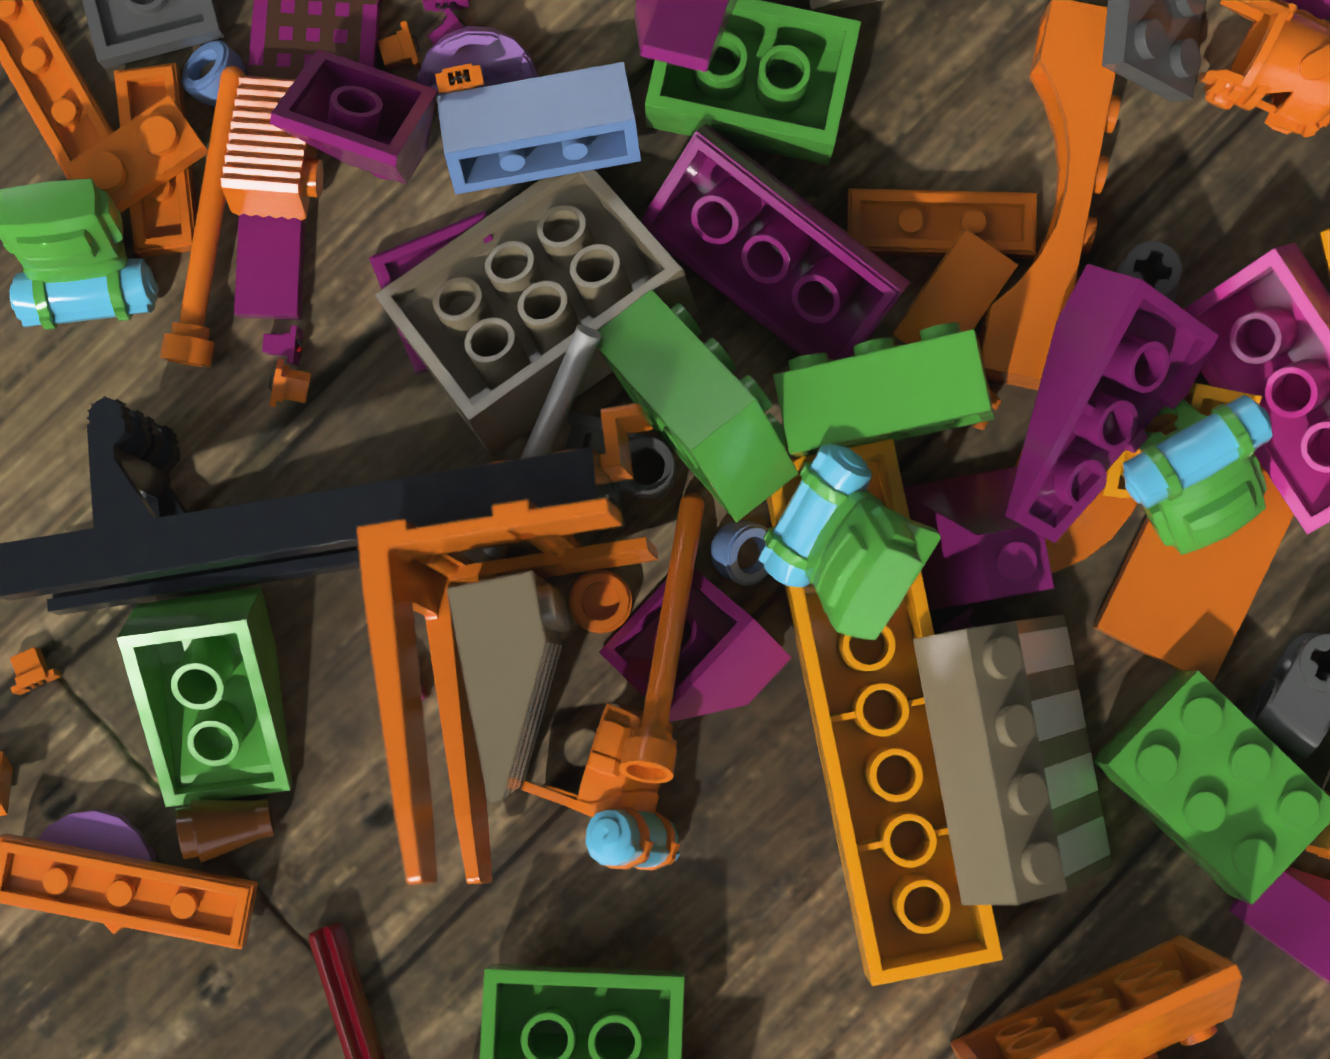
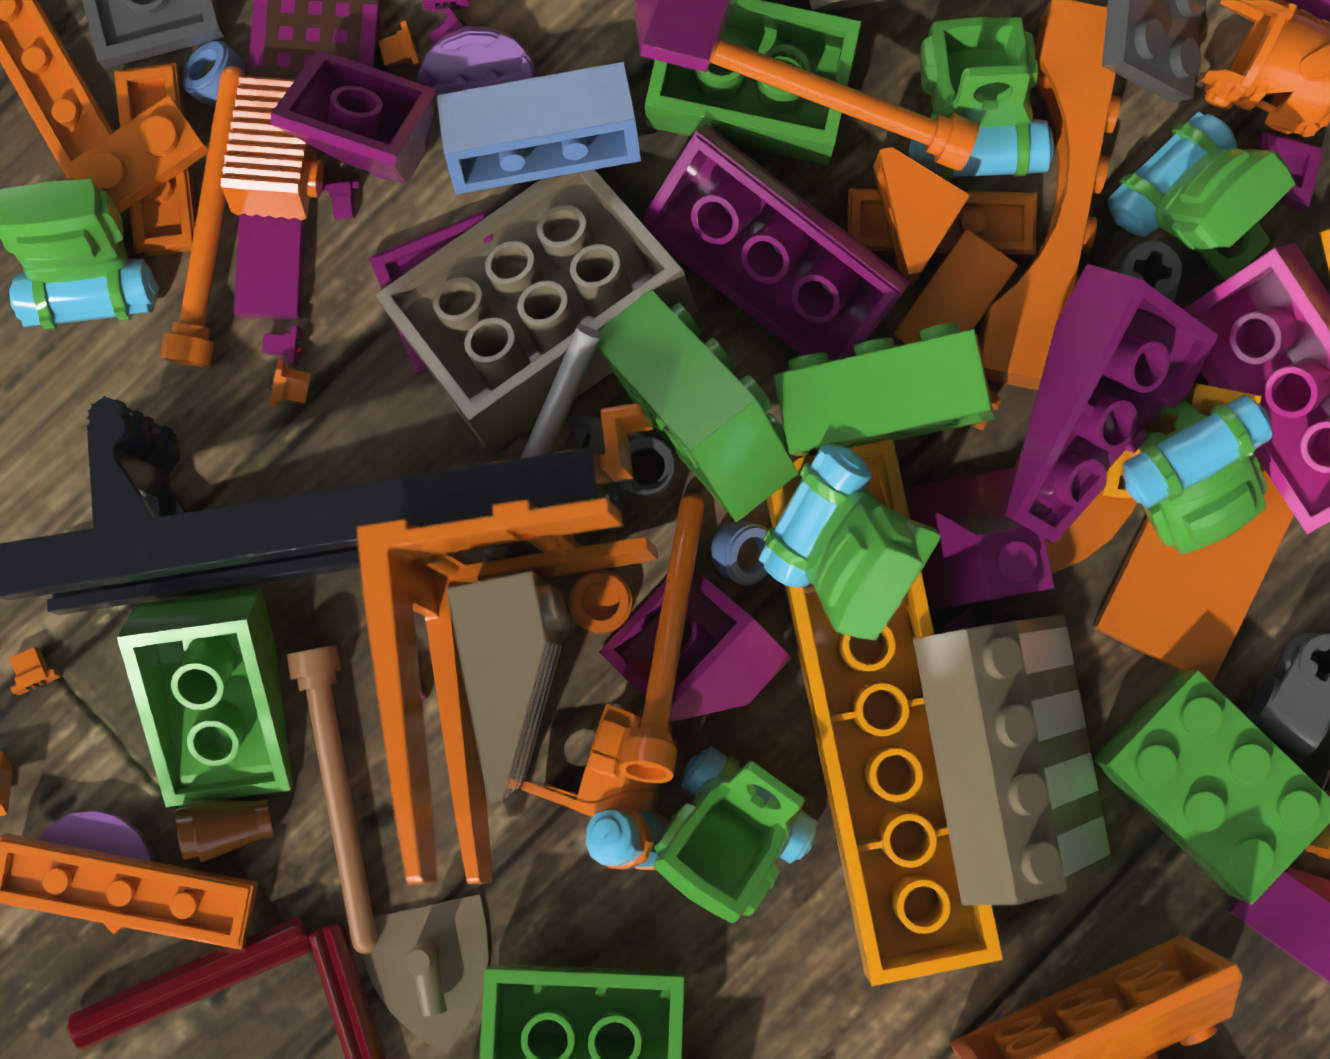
(188, 984): none -> dark red axle
(316, 674): none -> medium nougat piece
(342, 197): none -> magenta piece
(432, 967): none -> dark tan shield
(459, 78): orange piece -> none
(731, 835): none -> bright green piece
(916, 209): none -> orange slope
(946, 138): none -> orange piece
(986, 74): none -> bright green piece
(1204, 193): none -> bright green piece
(1303, 162): none -> magenta tile

